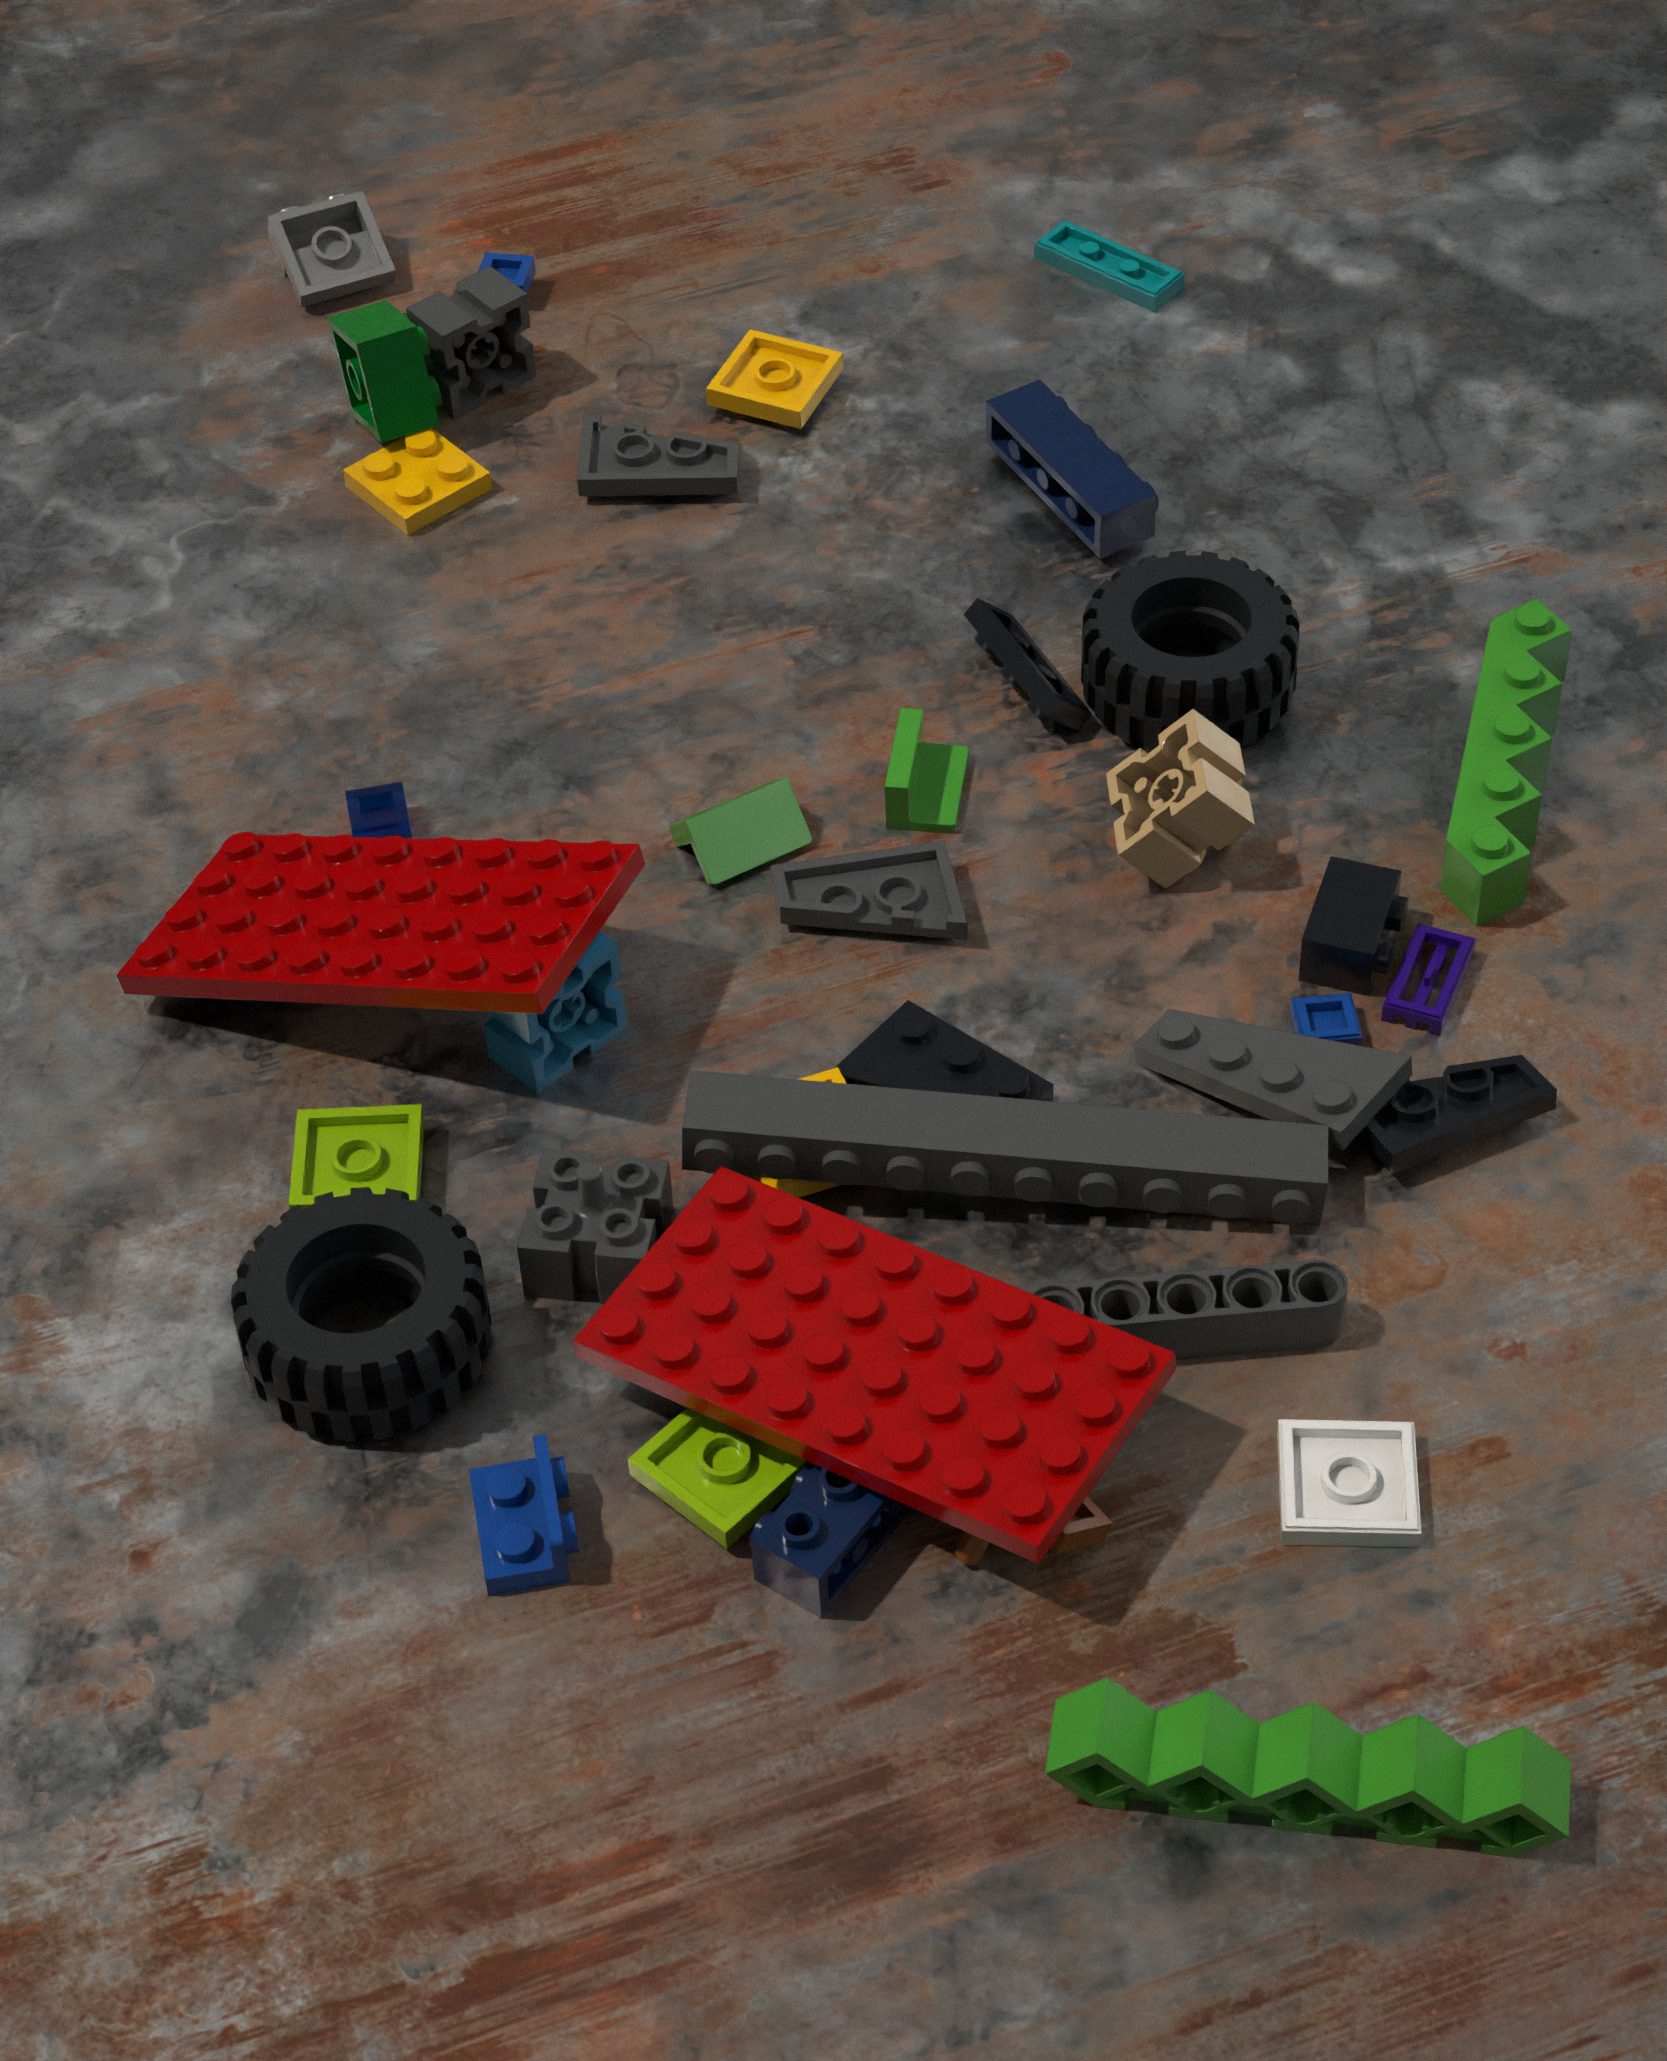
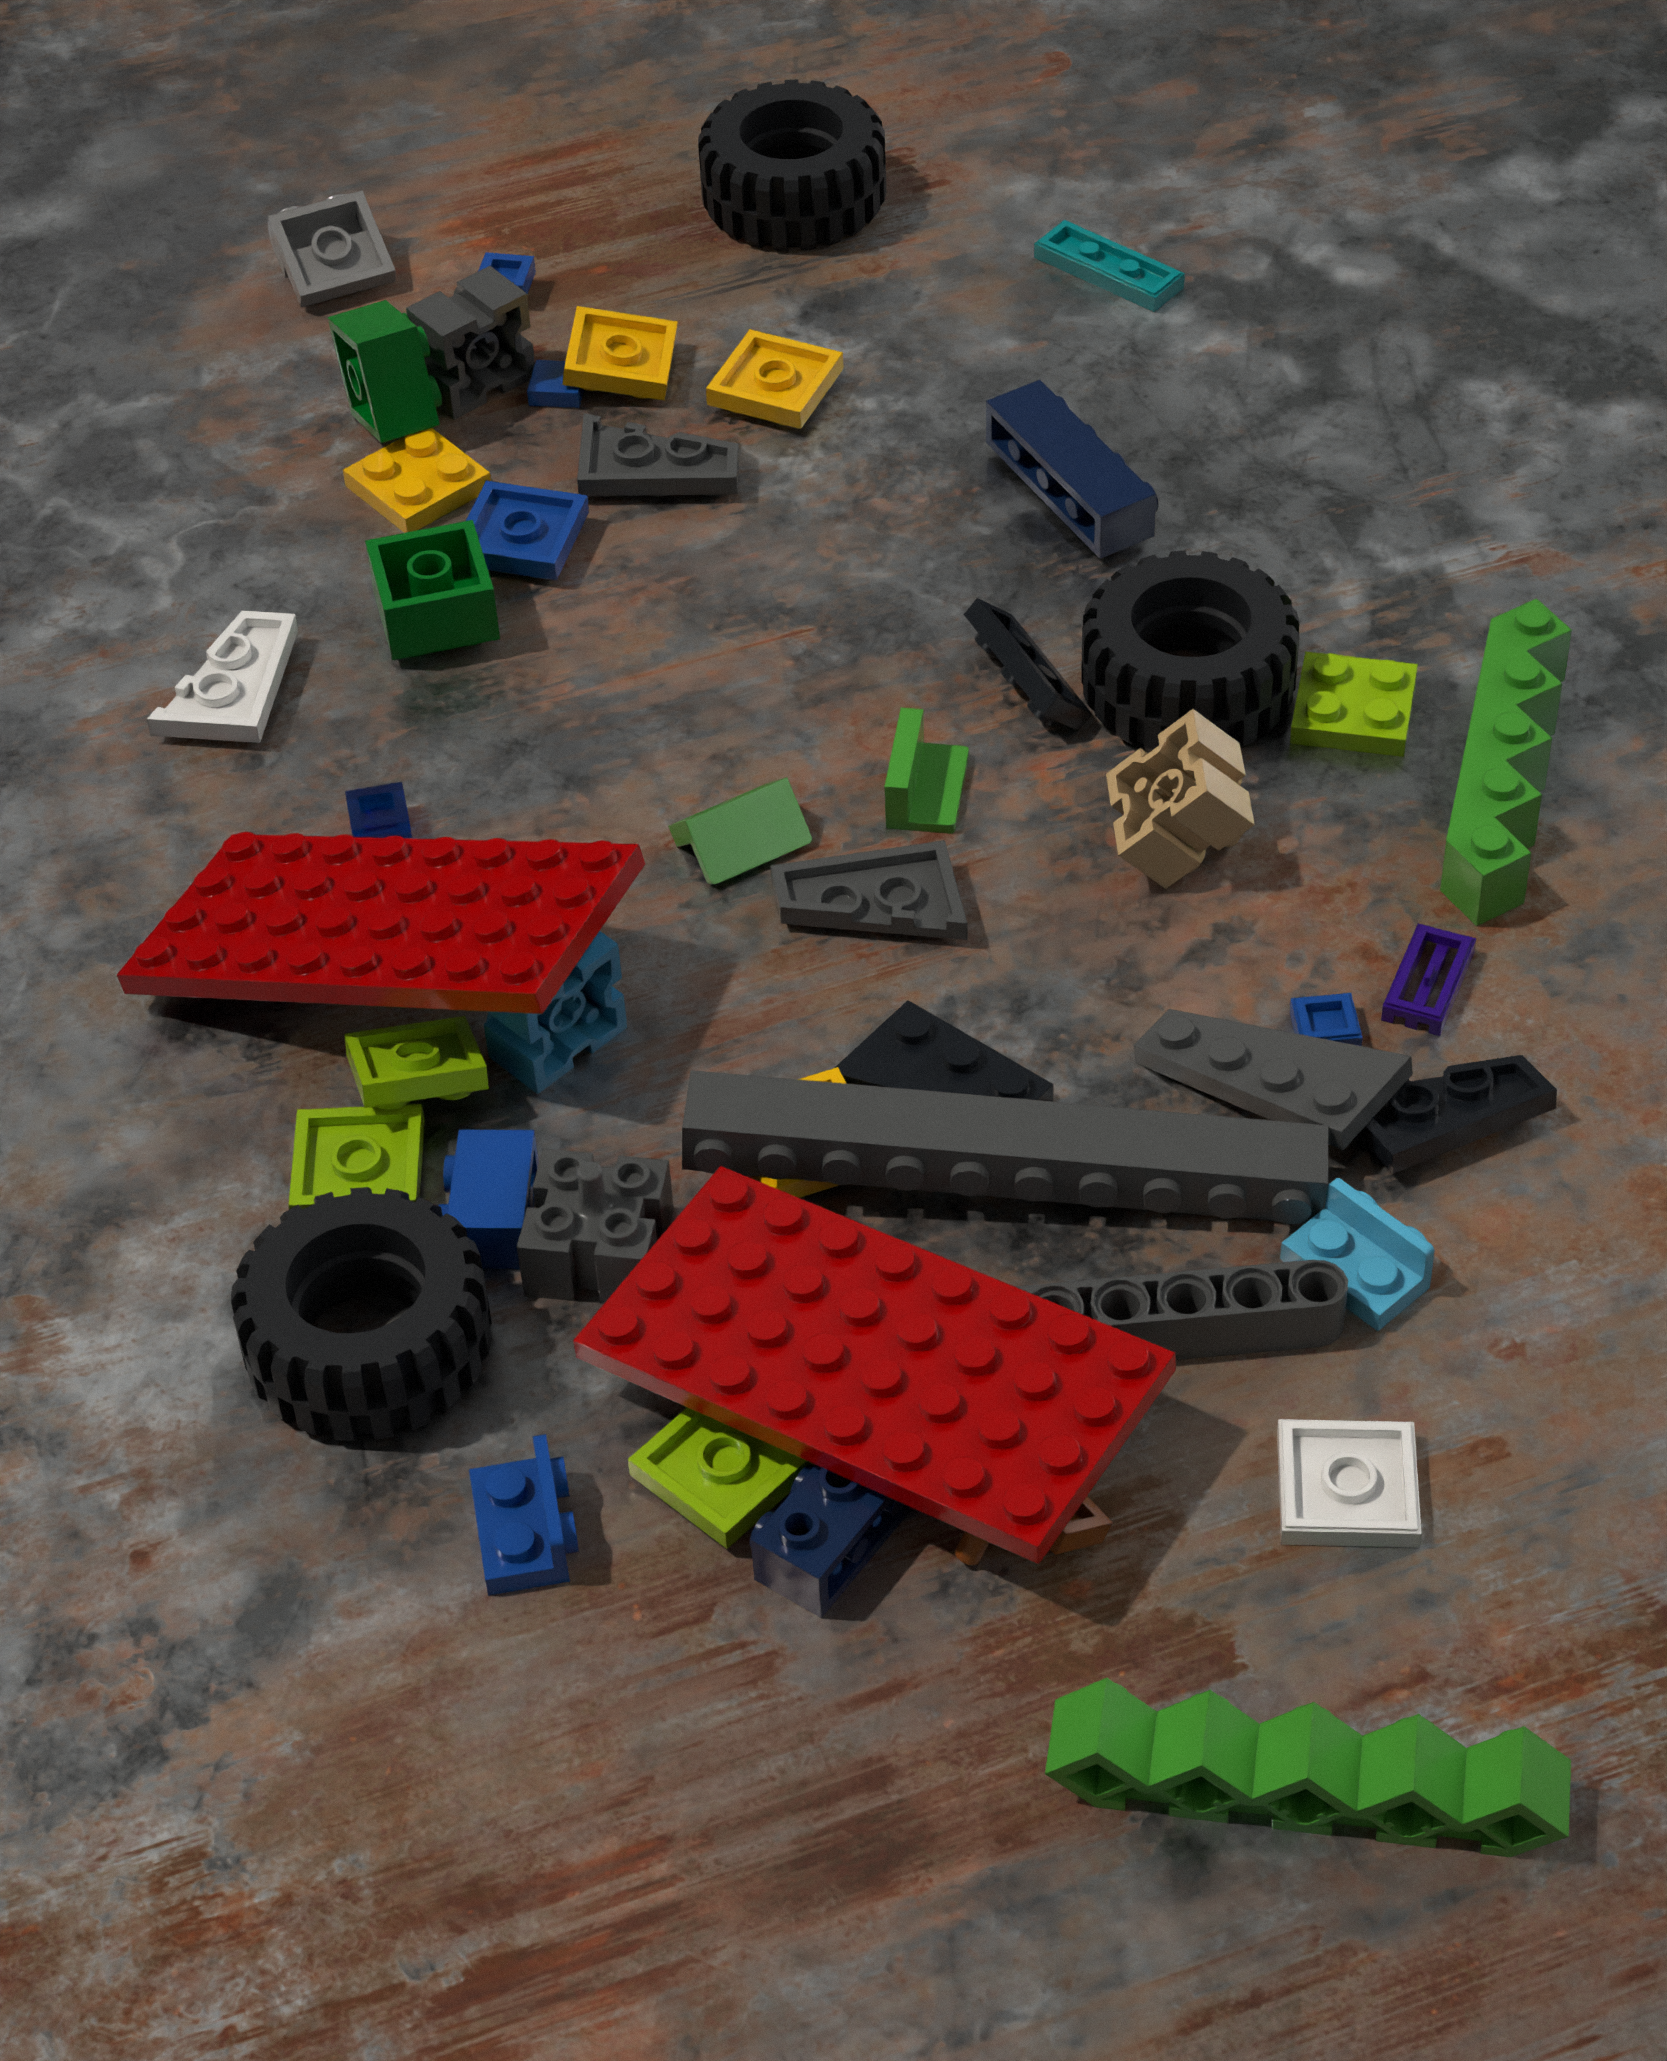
(236, 684): none -> white wing
(416, 1062): none -> lime plate
(432, 590): none -> green brick
(491, 1189): none -> blue brick
(527, 528): none -> blue plate
(547, 387): none -> blue tile
(620, 353): none -> yellow plate
(792, 165): none -> black tyre
(1352, 926): black brick -> none
(1354, 704): none -> lime plate
(1380, 1256): none -> medium azure bracket

